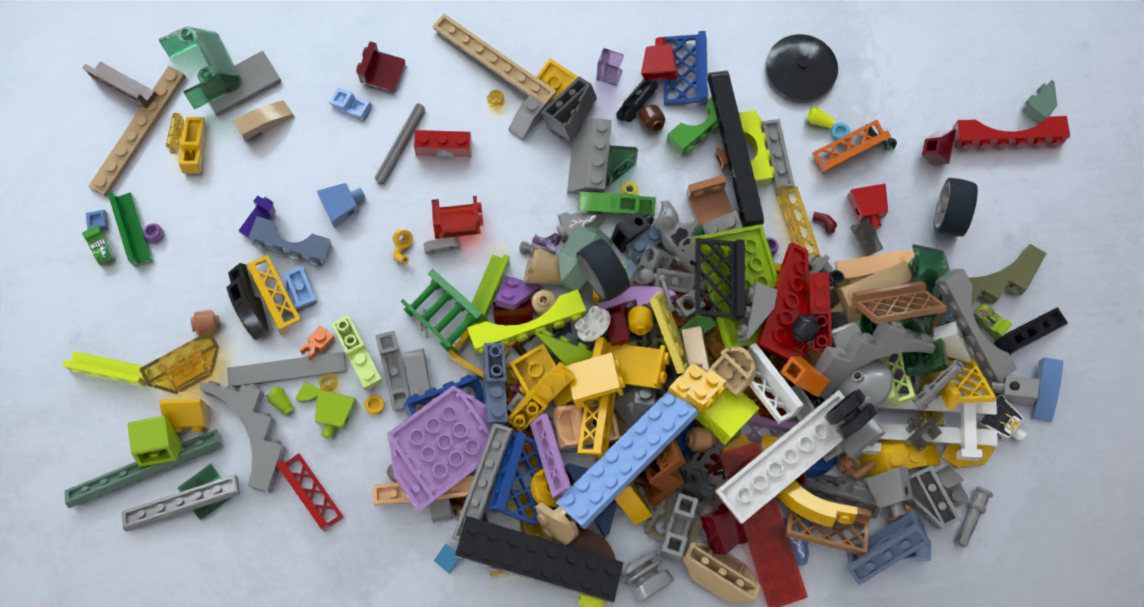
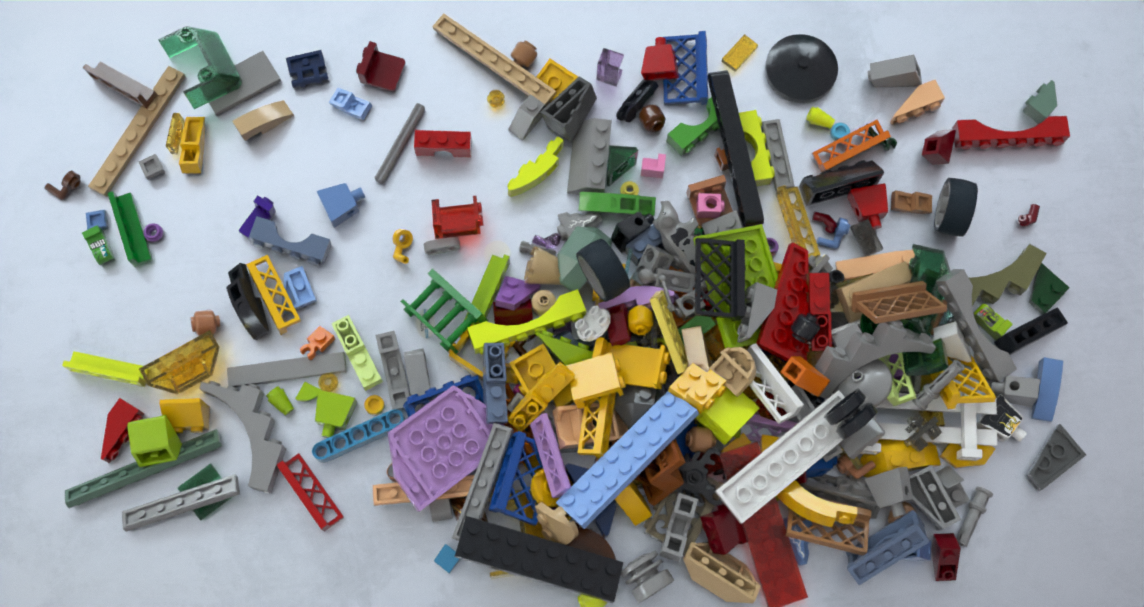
(69, 182): none -> reddish brown plate
(116, 428): none -> red slope
(151, 166): none -> light grey plate
(305, 64): none -> dark blue plate
(349, 436): none -> dark azure beam
(524, 54): none -> medium nougat head
(533, 174): none -> neon yellow slope
(653, 167): none -> bright pink panel
(705, 212): none -> bright pink brick
(739, 53): none -> clear yellow tile
(839, 182): none -> black slope
(842, 228): none -> medium blue plate
(895, 72): none -> light grey slope
(911, 203): none -> medium nougat slope
(924, 98): none -> light nougat slope
(945, 556): none -> dark red slope
(1031, 217): none -> dark red arm
(1046, 290): none -> dark green wing
(1055, 458): none -> dark grey wing

